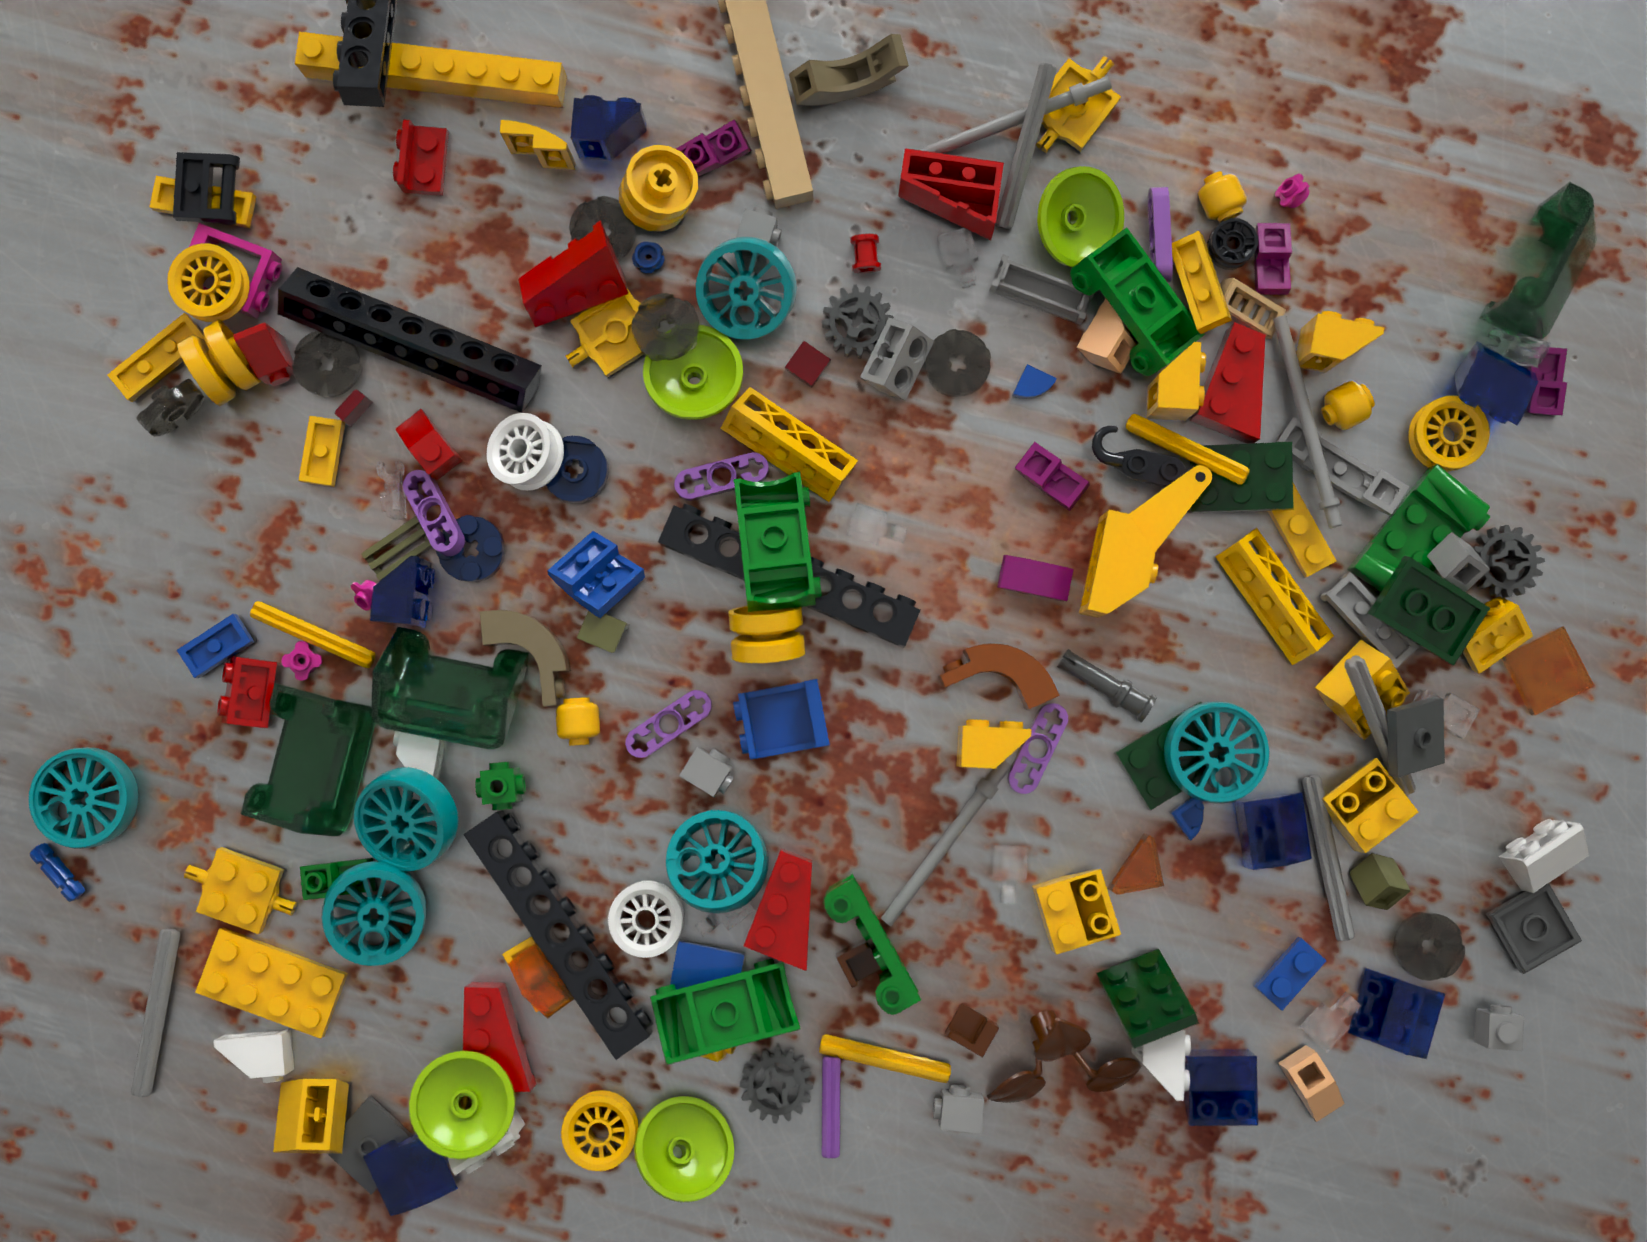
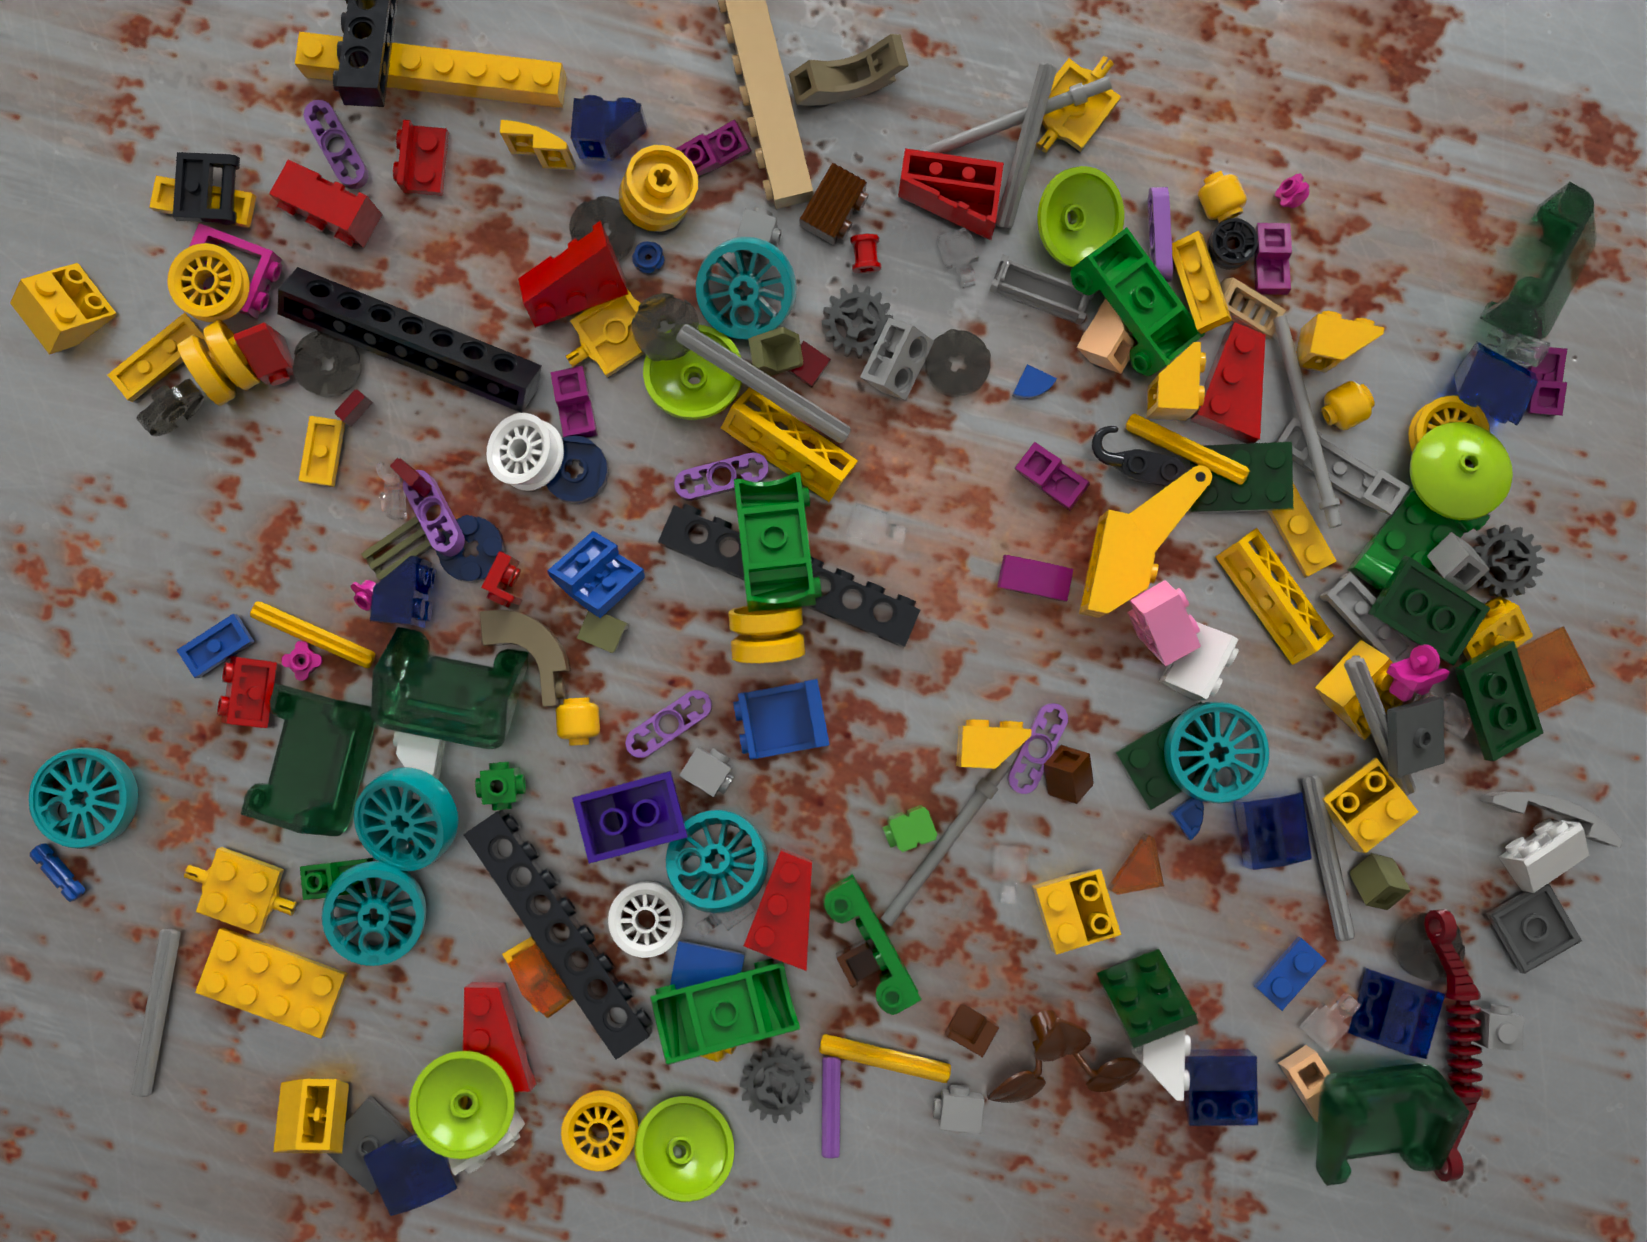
(61, 307): none -> yellow slope
(259, 1053): white slope -> none
(317, 129): none -> medium lavender beam
(325, 204): none -> red wedge
(411, 477): none -> dark red tile
(428, 445): red slope -> none
(502, 574): none -> red bracket
(574, 402): none -> magenta slope
(629, 817): none -> dark purple slope
(763, 383): none -> light grey axle
(776, 351): none -> olive panel
(834, 204): none -> reddish brown brick
(910, 828): none -> bright green brick
(1019, 667): dark orange arch -> none
(1068, 774): none -> reddish brown panel
(1121, 693): dark grey pin -> none
(1163, 622): none -> bright pink brick
(1199, 671): none -> white slope
(1383, 1113): none -> clear green windscreen
(1416, 673): none -> dark pink hips
(1451, 486): none -> lime dish
(1462, 990): none -> dark red piece
(1499, 700): none -> dark green plate
(1517, 801): none -> light grey slope

